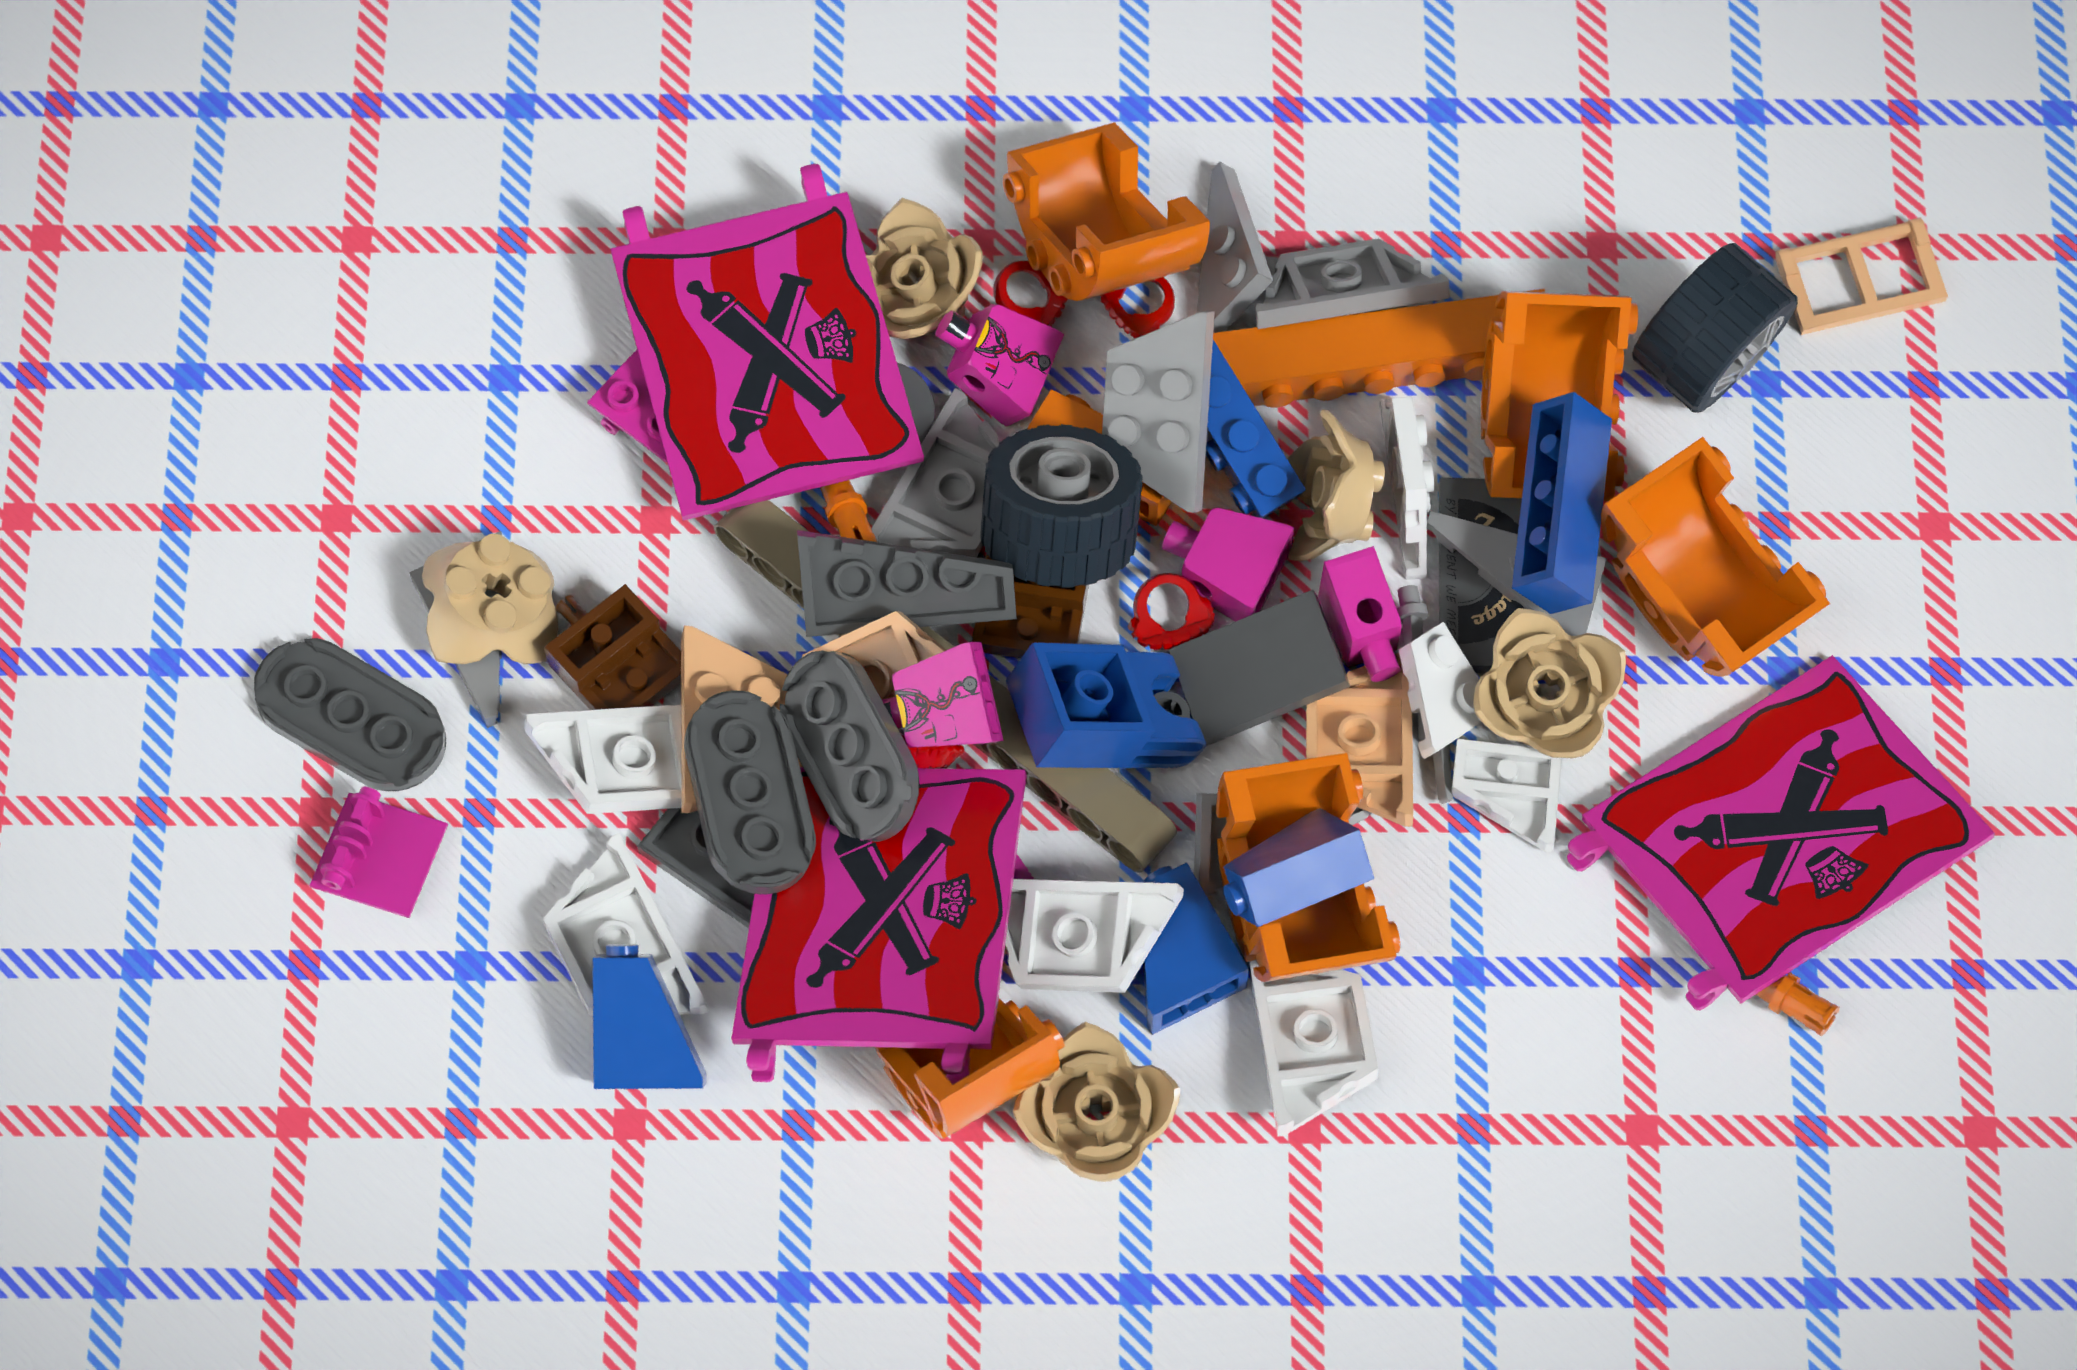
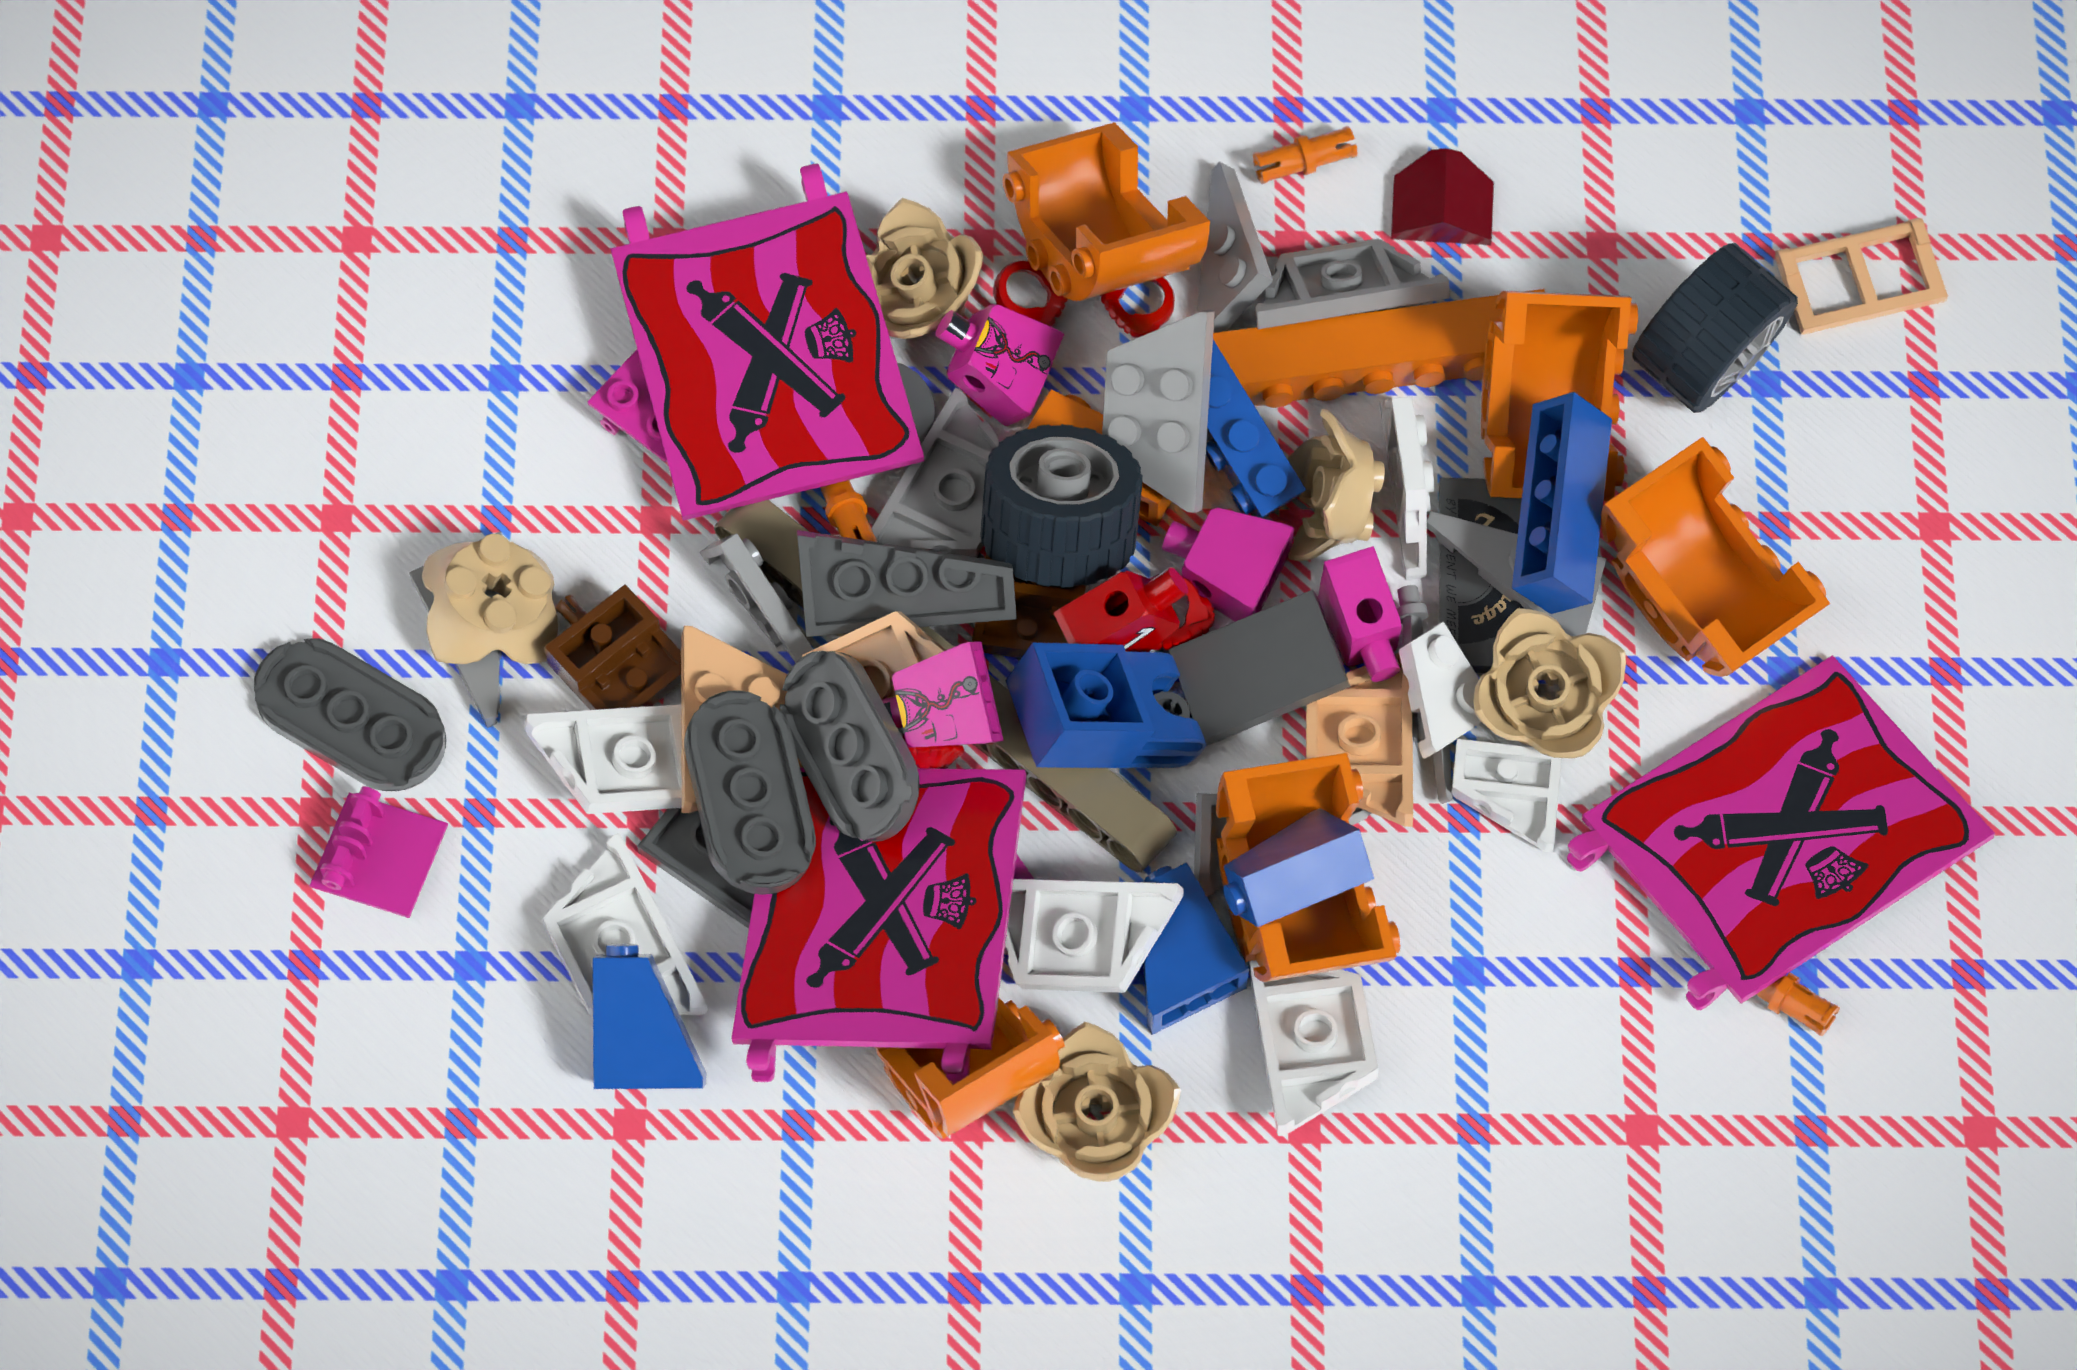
(763, 601): none -> light grey wing
(1125, 611): none -> red torso
(1305, 155): none -> orange pin
(1443, 200): none -> dark red slope

